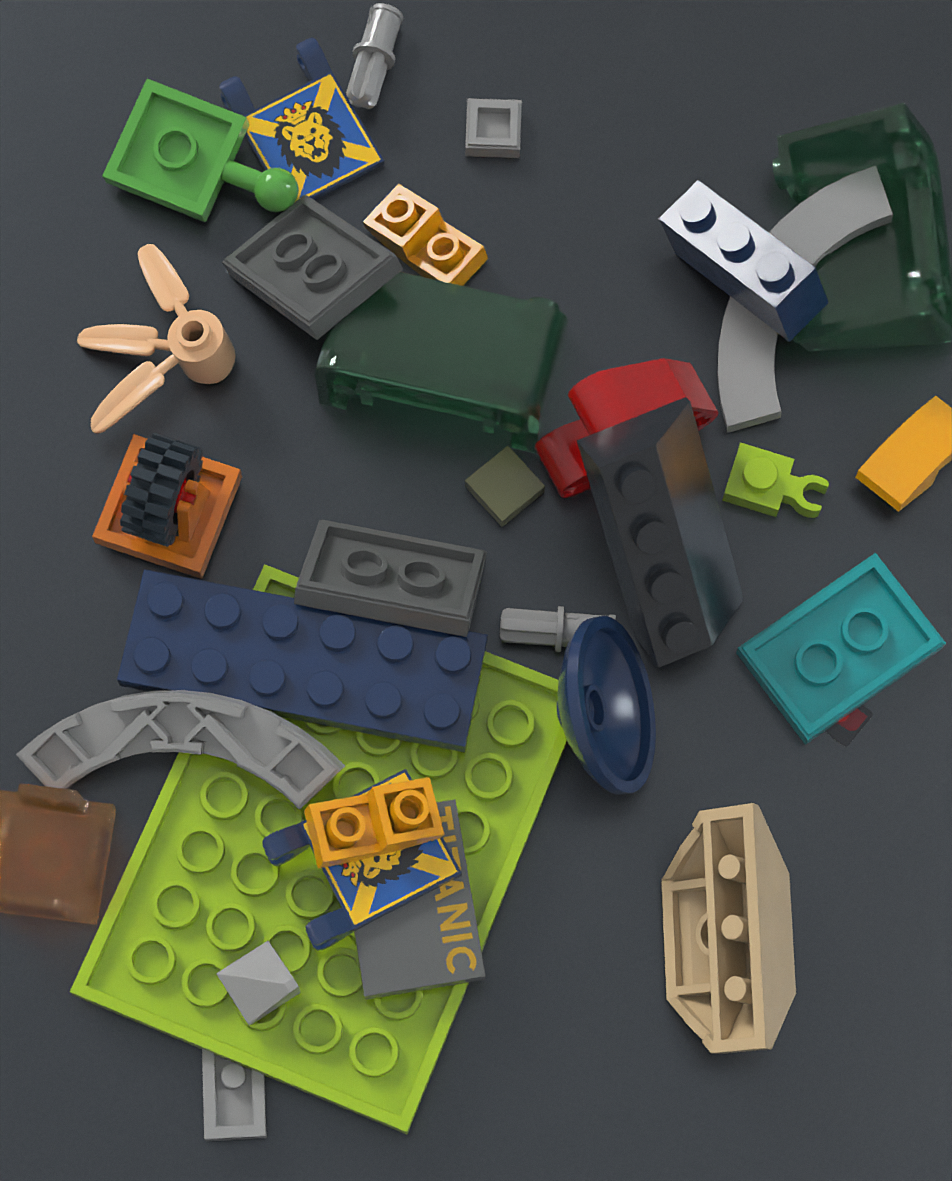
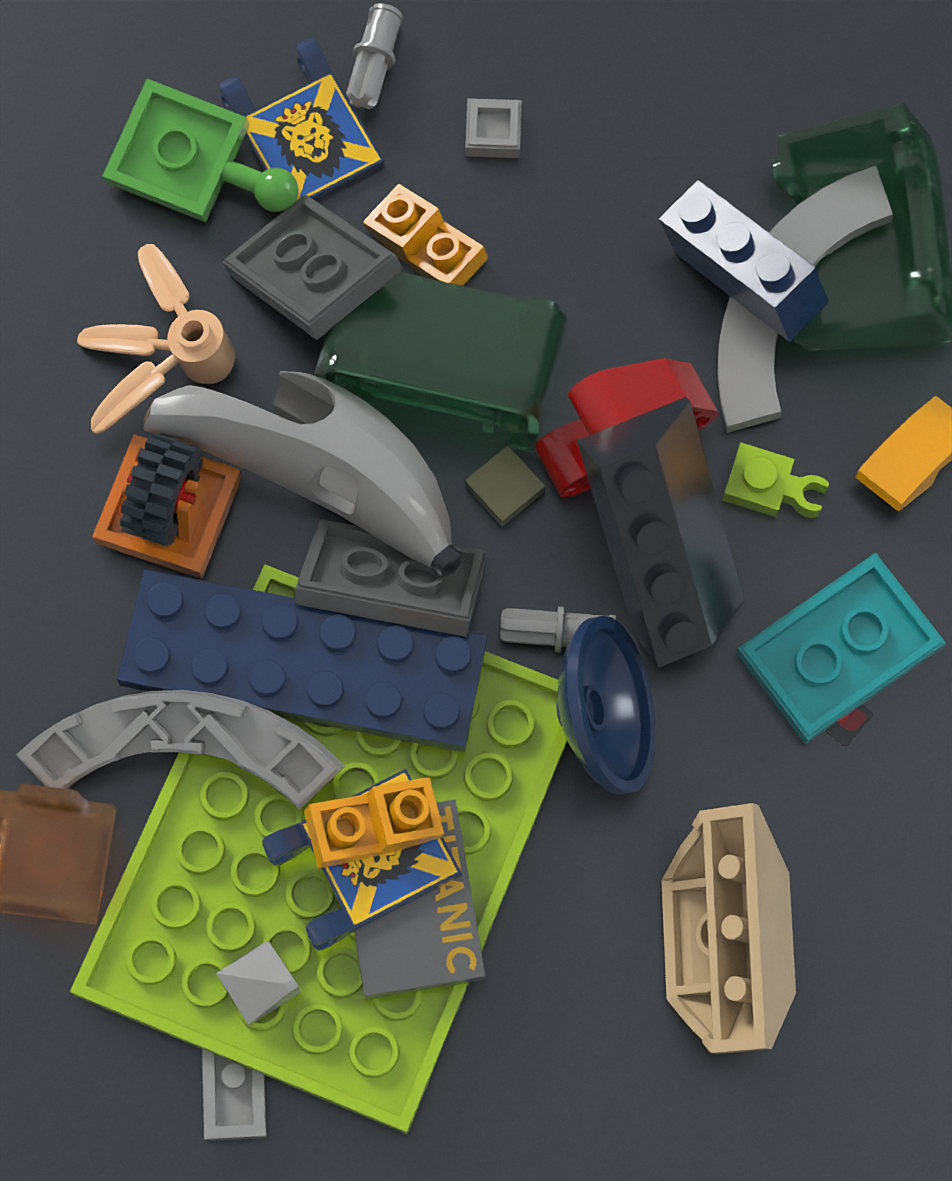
(325, 450): none -> light grey piece

